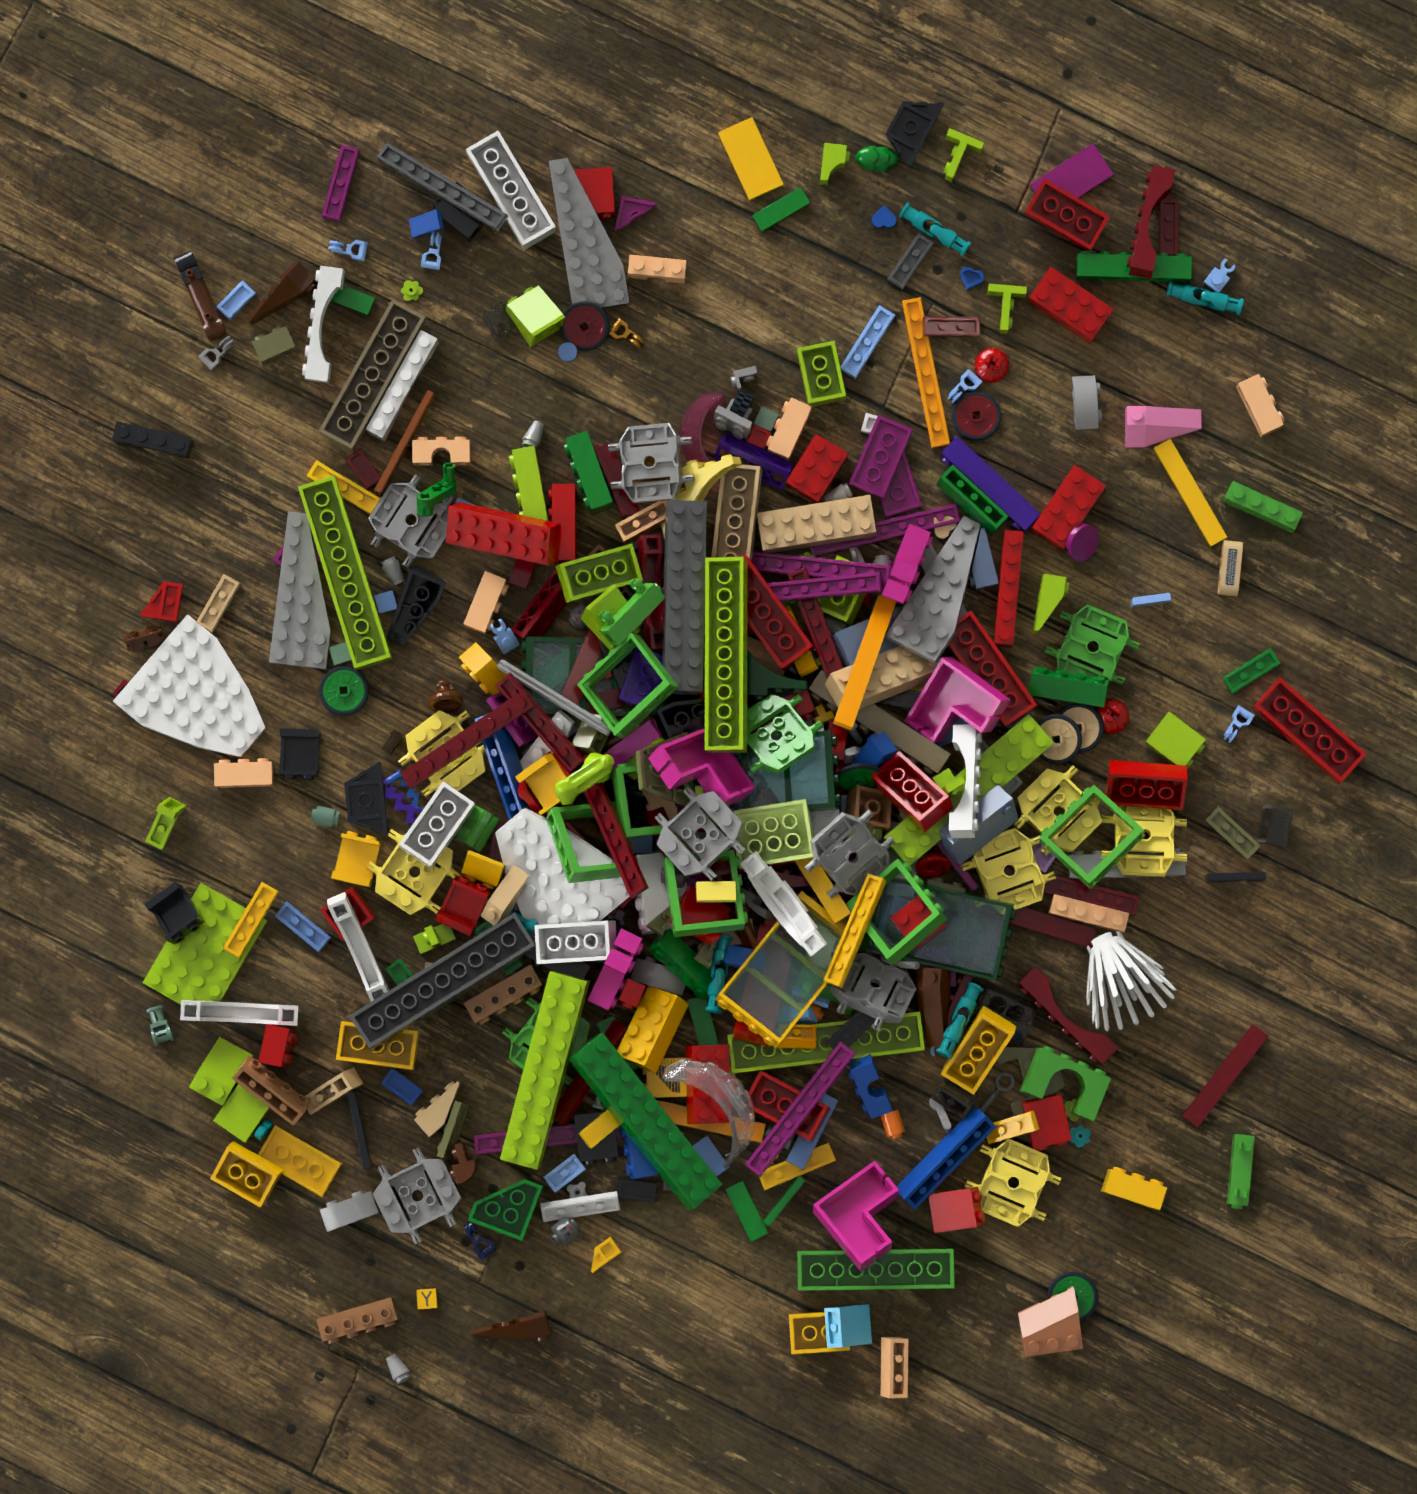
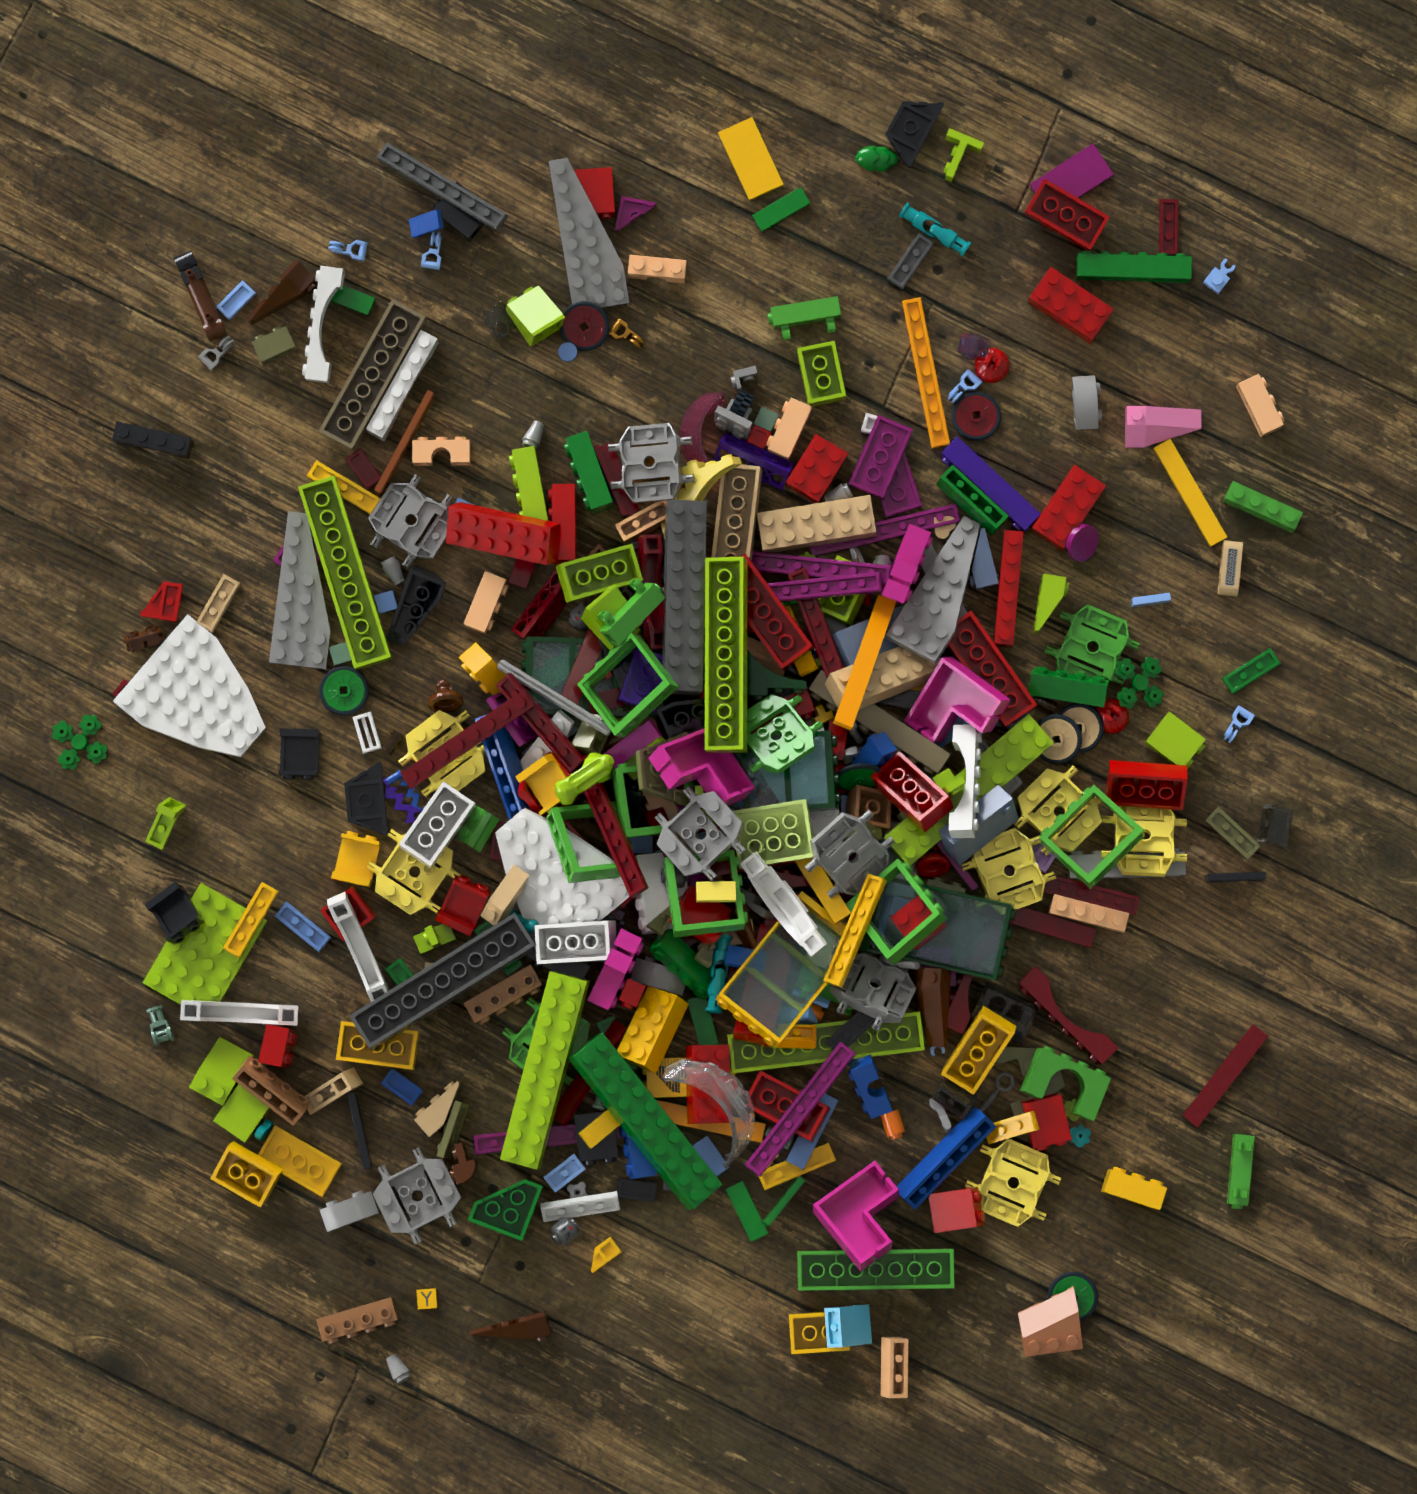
(79, 742): none -> green plant
(244, 773): light nougat brick -> none
(325, 816): sand green brick -> none
(340, 183): magenta tile -> none
(372, 748): none -> white tile
(417, 290): lime plant -> none
(437, 492): green beam -> none
(483, 869): yellow slope -> none
(487, 1250): clear blue piece -> none
(505, 638): light blue plate -> none
(511, 190): white brick -> none
(805, 313): none -> bright green brick
(833, 158): lime arch -> none
(867, 342): light blue tile -> none
(883, 218): blue tile -> none
(951, 326): dark red tile -> none
(954, 1032): teal piece -> none
(971, 278): blue tile -> none
(973, 346): none -> clear purple brick
(1006, 292): lime bracket -> none
(1109, 958): white plant -> none
(1139, 682): none -> green plant
(1144, 255): dark red arch -> none
(1211, 299): teal piece -> none
(1309, 730): red brick -> none

